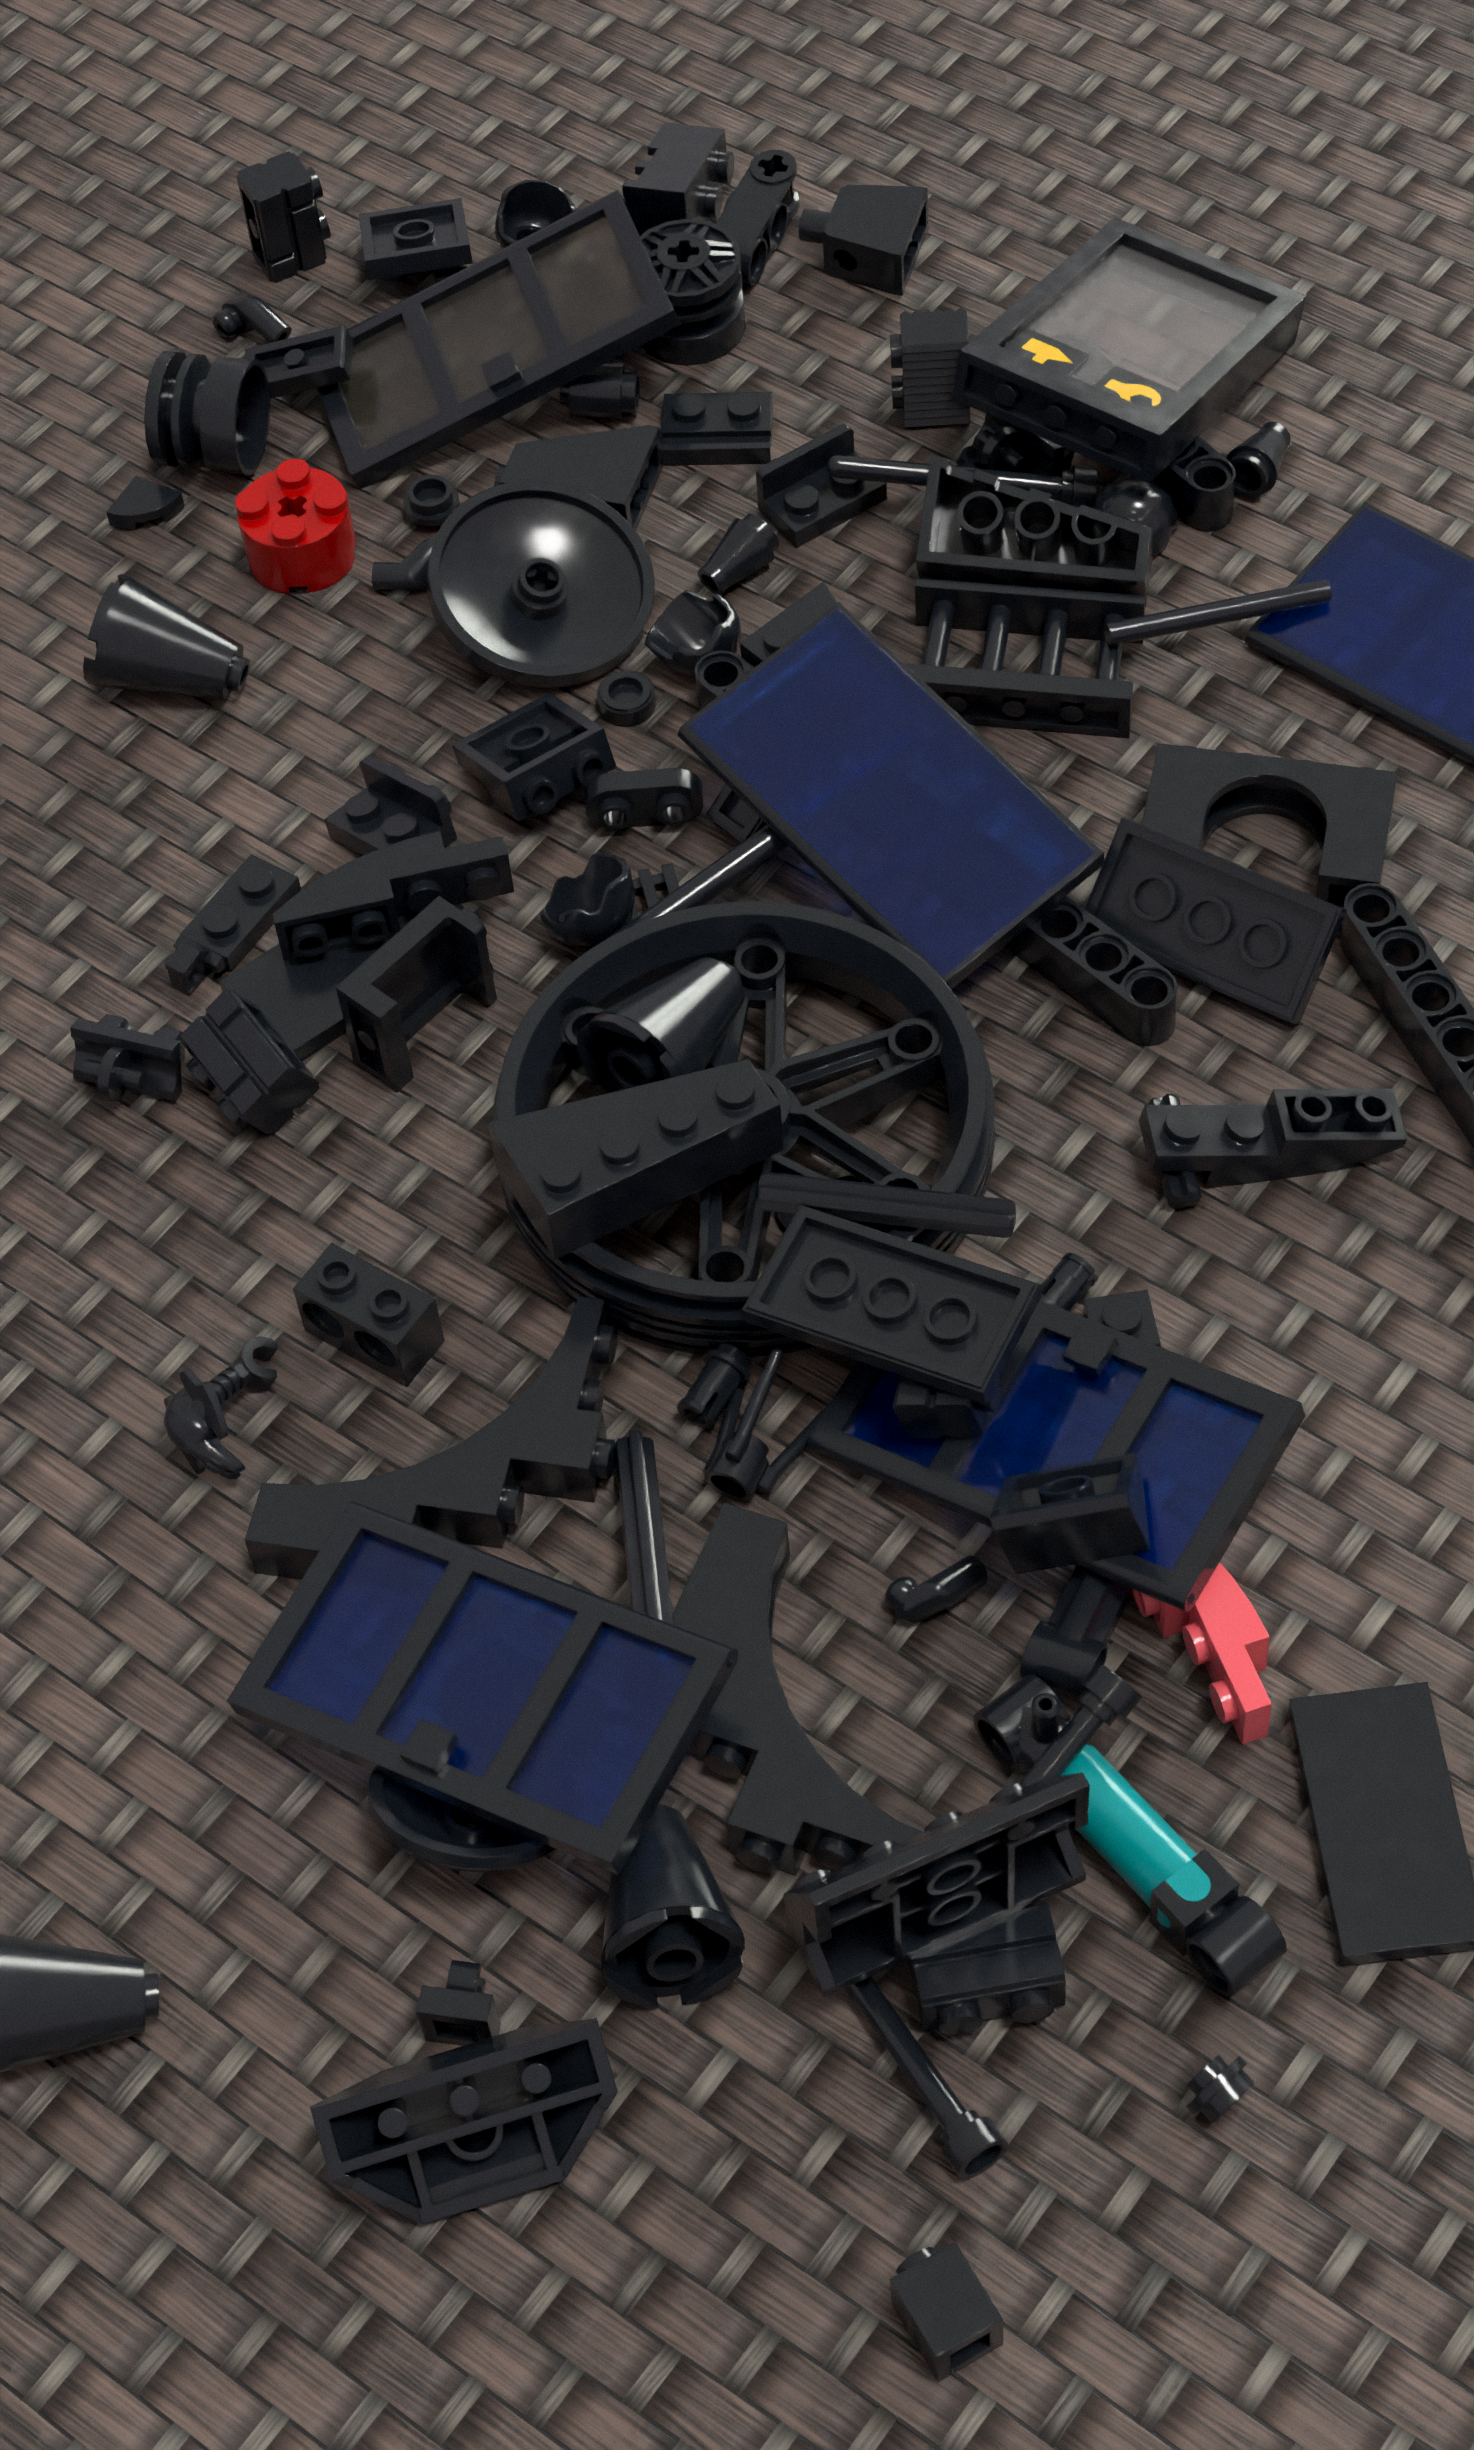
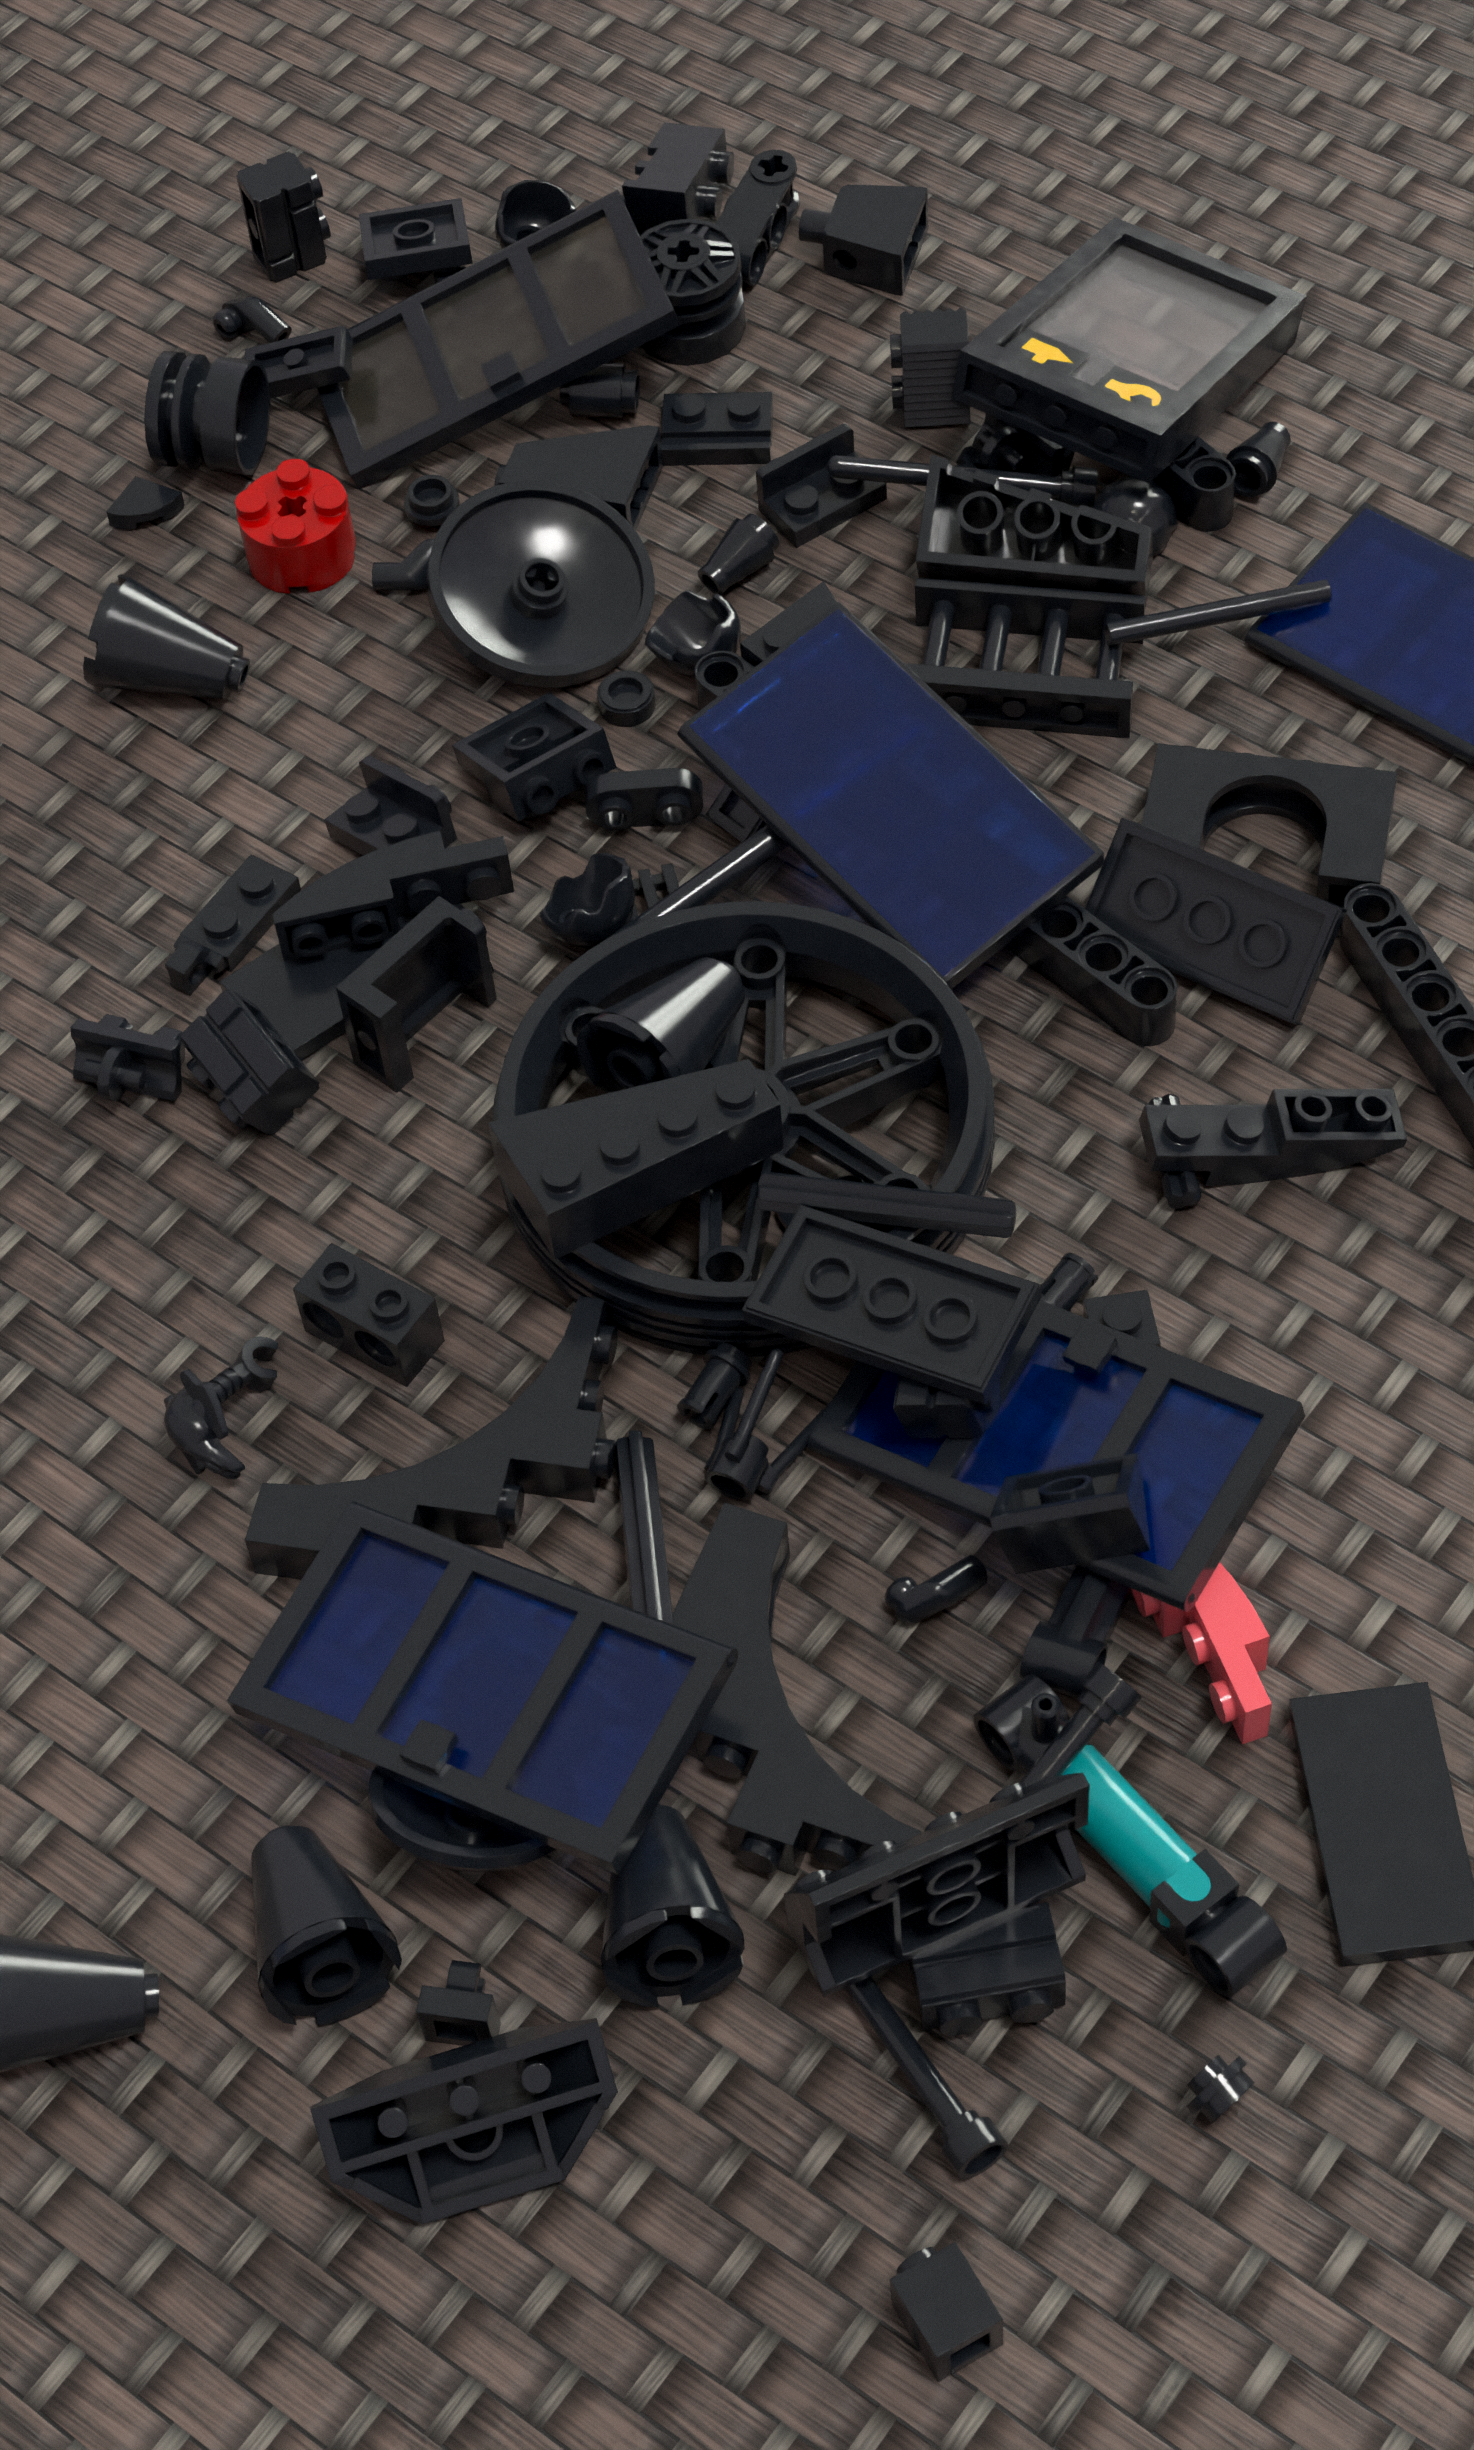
(315, 1932): none -> black cone

